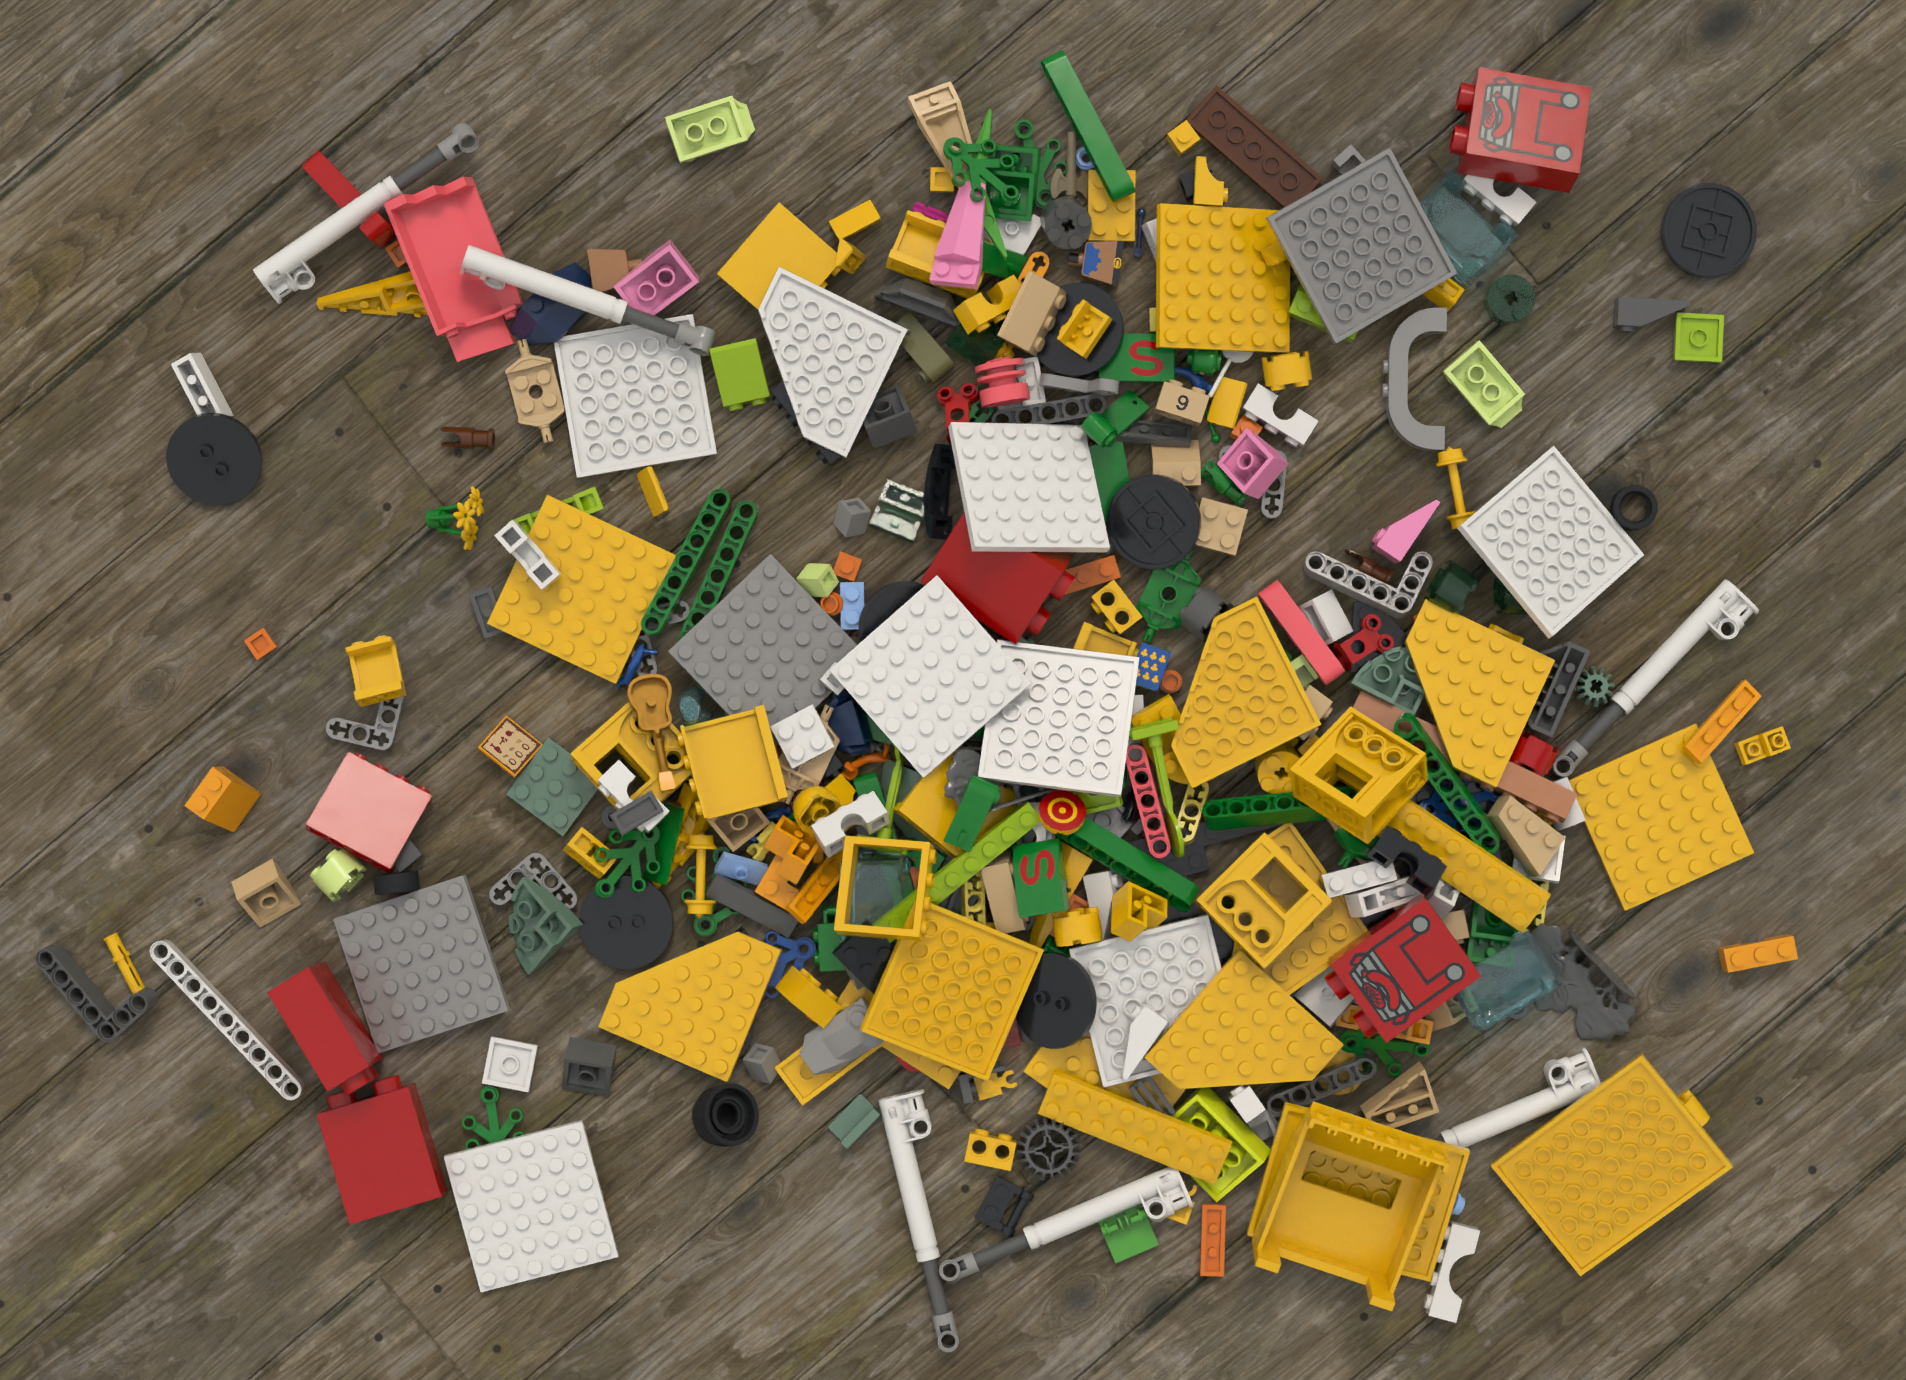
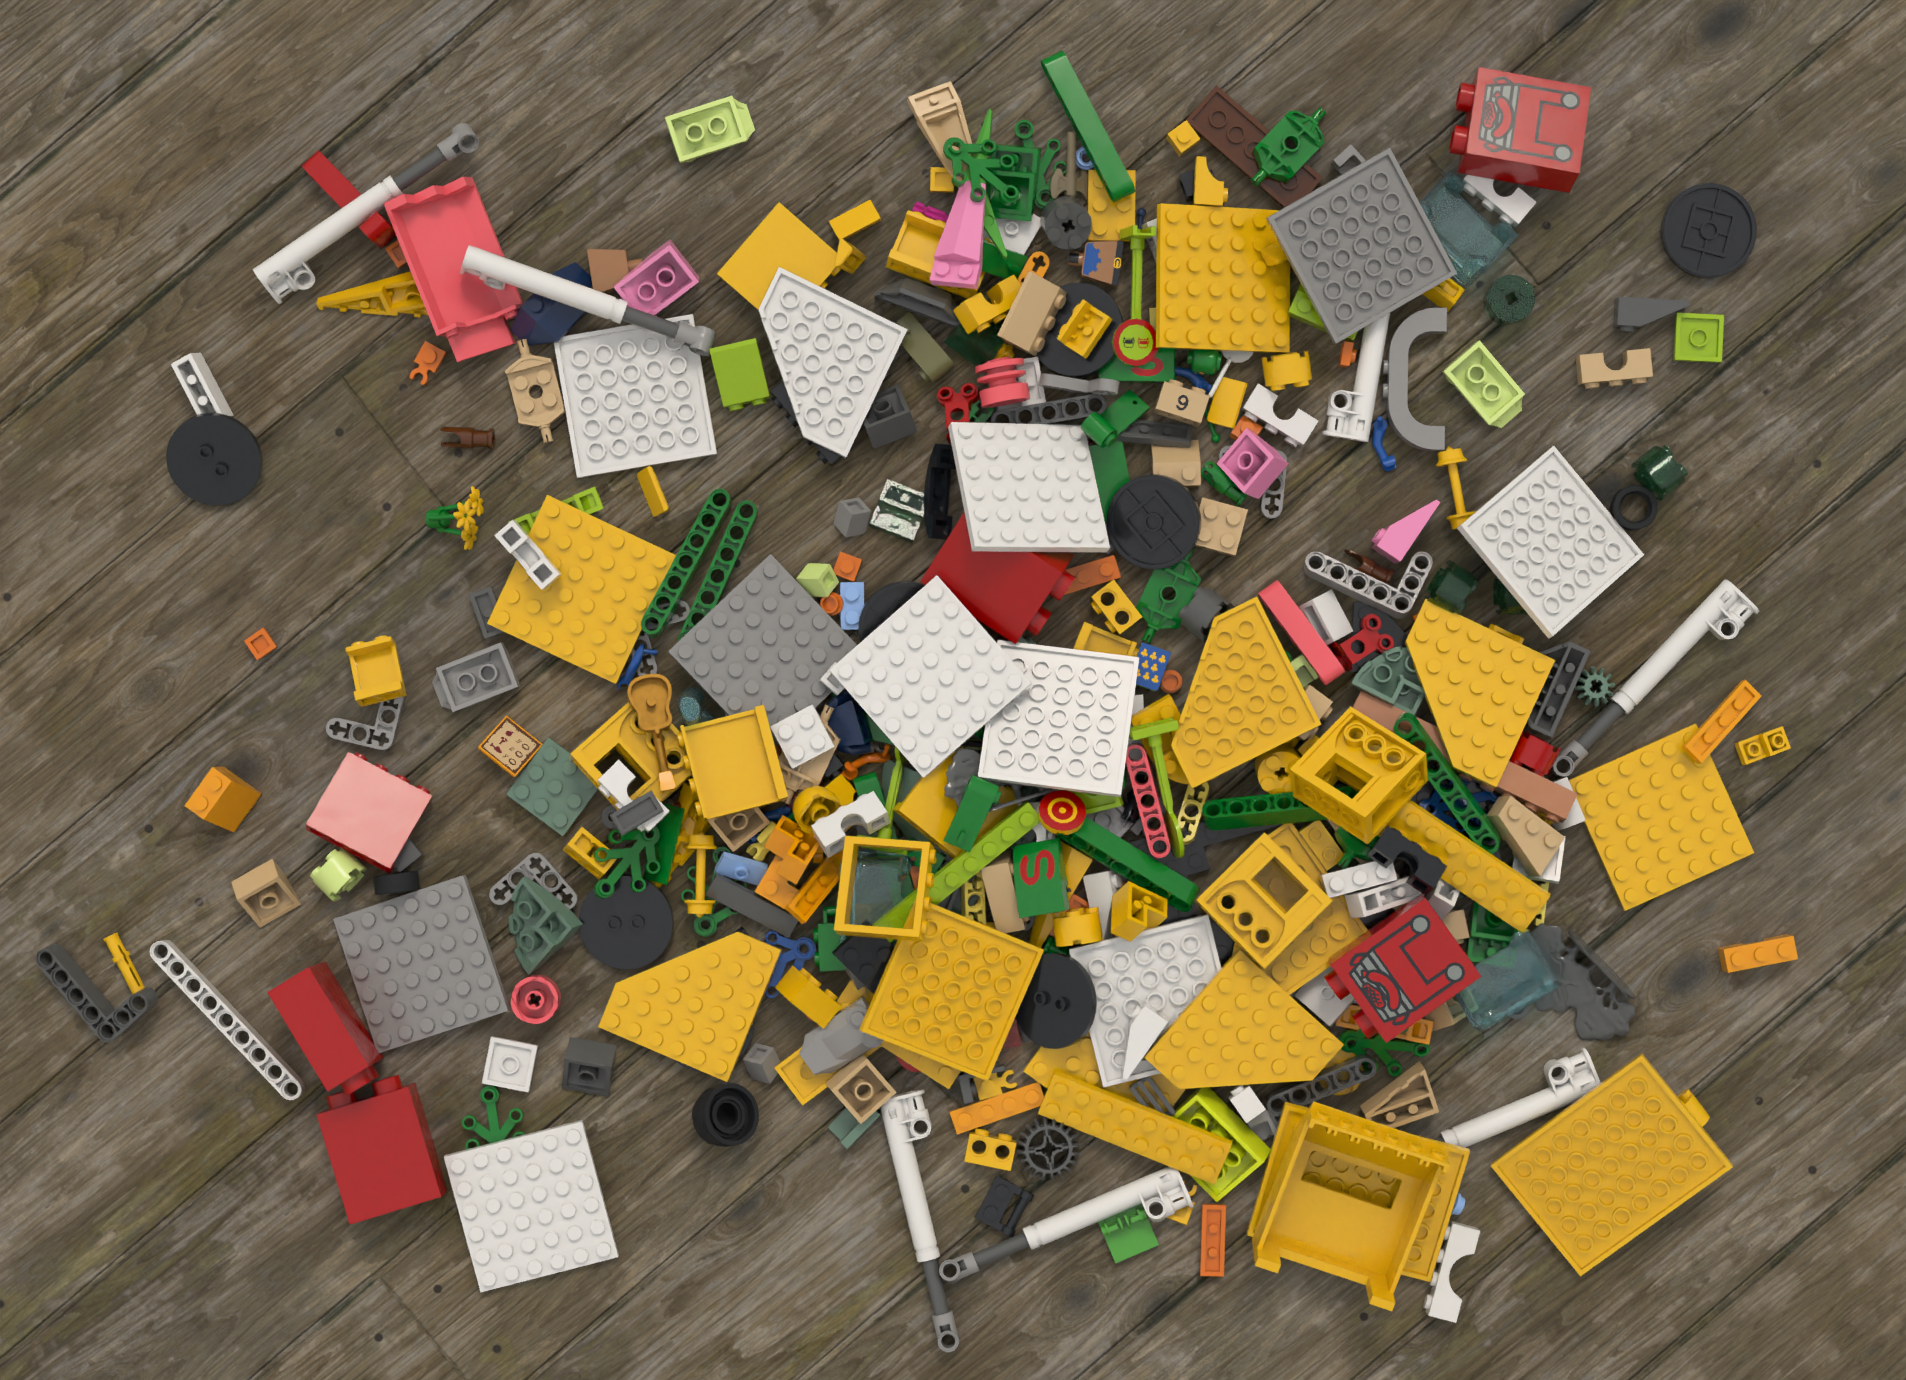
(429, 359): none -> orange plate
(475, 678): none -> light grey slope
(532, 1012): none -> coral brick
(860, 1088): none -> tan brick
(997, 1107): none -> light orange plate
(1135, 338): none -> lime piece
(1275, 158): none -> green plate
(1321, 844): none -> yellow brick
(1347, 355): none -> orange plate
(1355, 417): none -> white piece
(1379, 430): none -> blue piece
(1635, 367): none -> tan arch
(1659, 471): none -> clear green brick

